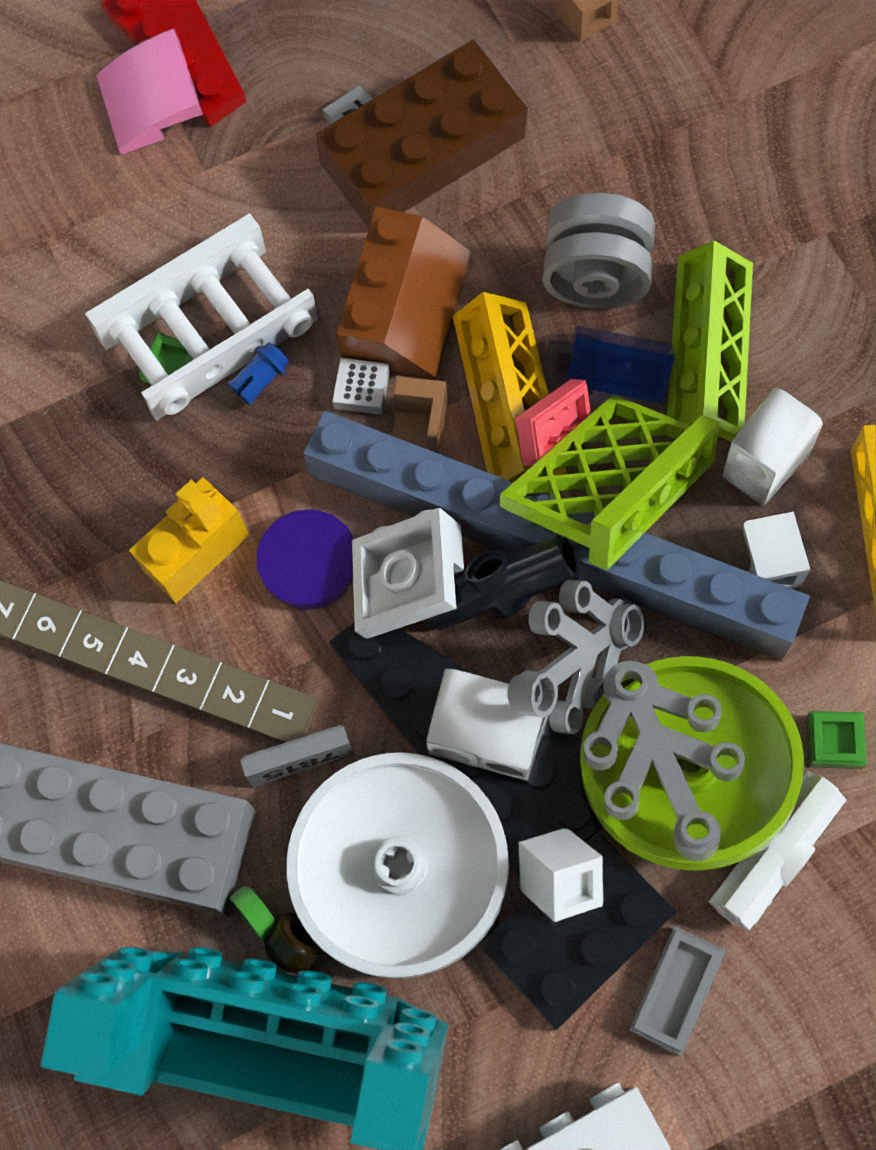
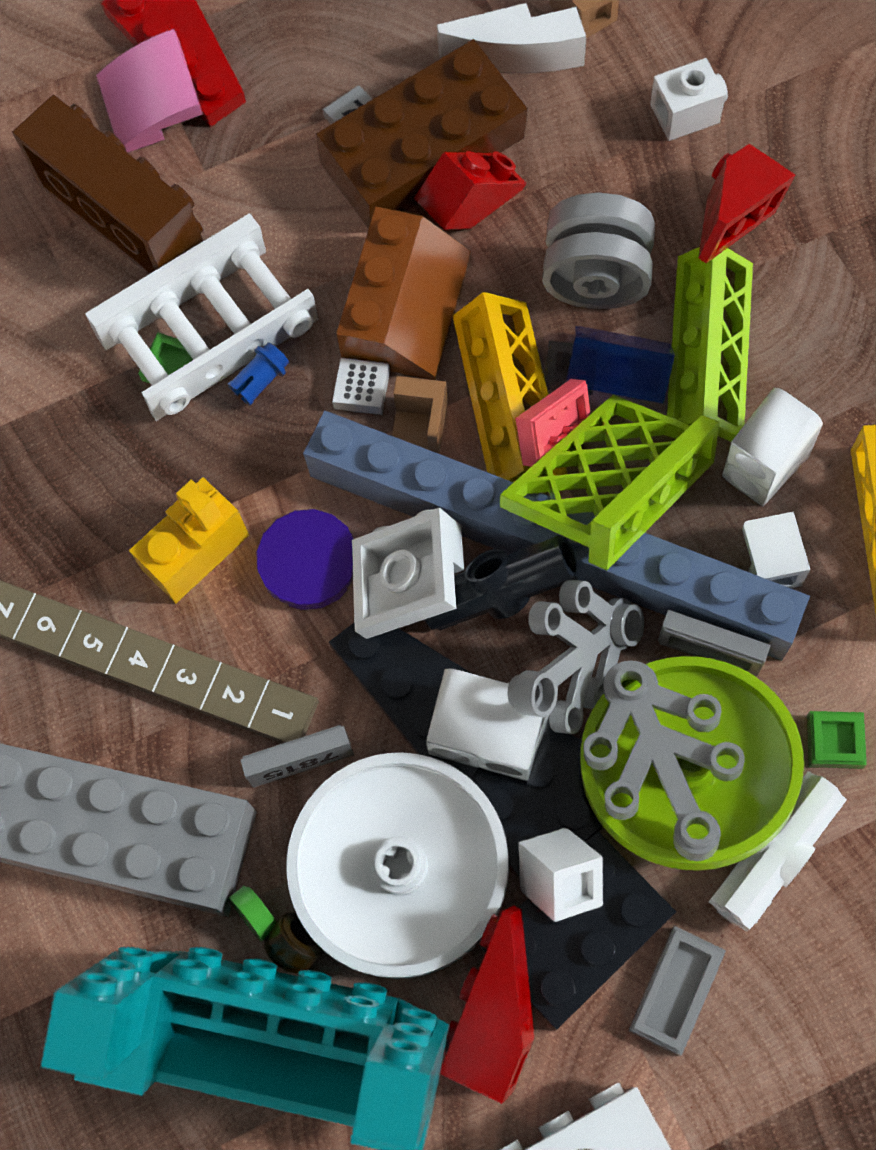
(107, 185): none -> reddish brown brick
(468, 188): none -> red slope
(497, 1021): none -> red slope
(520, 42): none -> white slope
(688, 98): none -> white brick
(712, 642): none -> light grey tile
(743, 197): none -> red slope

